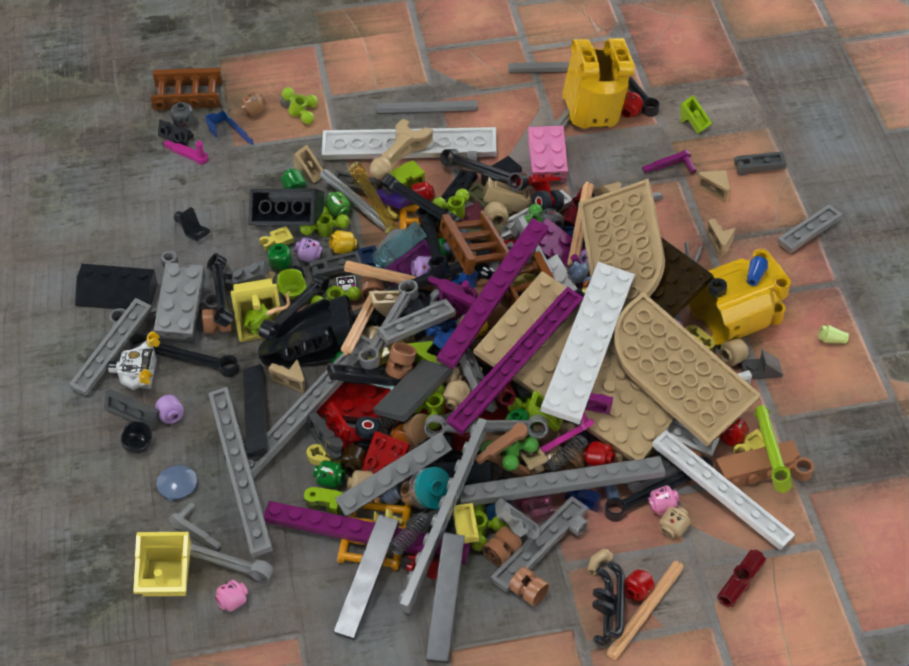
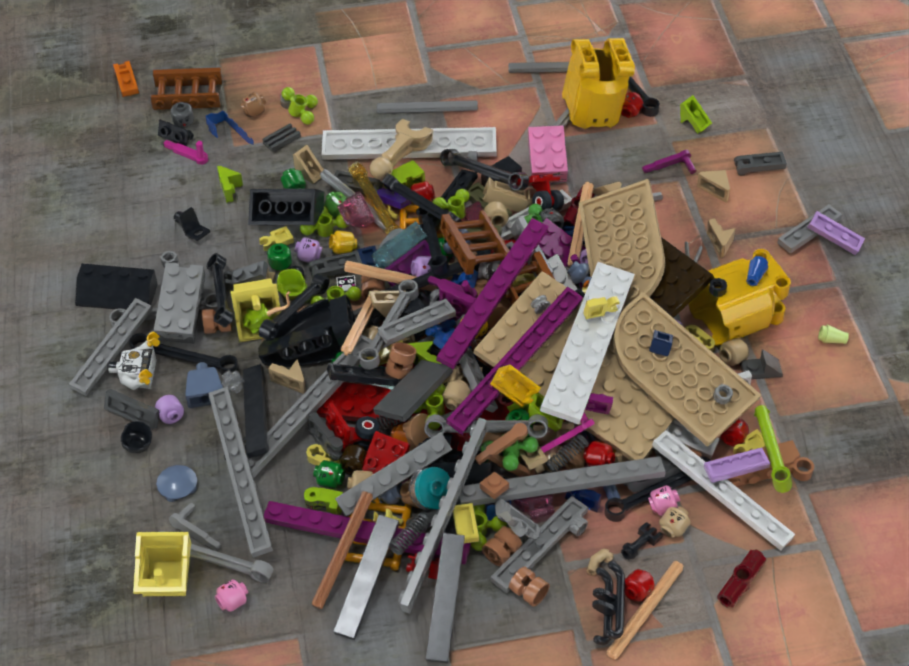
(126, 79): none -> orange plate
(200, 383): none -> sand blue torso
(229, 180): none -> lime slope
(233, 381): none -> clear gear
(279, 135): none -> dark grey tile
(342, 550): none -> nougat axle
(356, 211): none -> clear pink piece
(485, 270): none -> light grey bush
(494, 485): none -> nougat plate
(514, 385): none -> yellow hinge
(540, 304): none -> light grey bush
(598, 306): none -> light yellow plate
(629, 550): none -> black hinge
(661, 343): none -> dark blue slope
(723, 400): none -> light grey axle
(736, 465): none -> lavender plate
(836, 233): none -> lavender plate

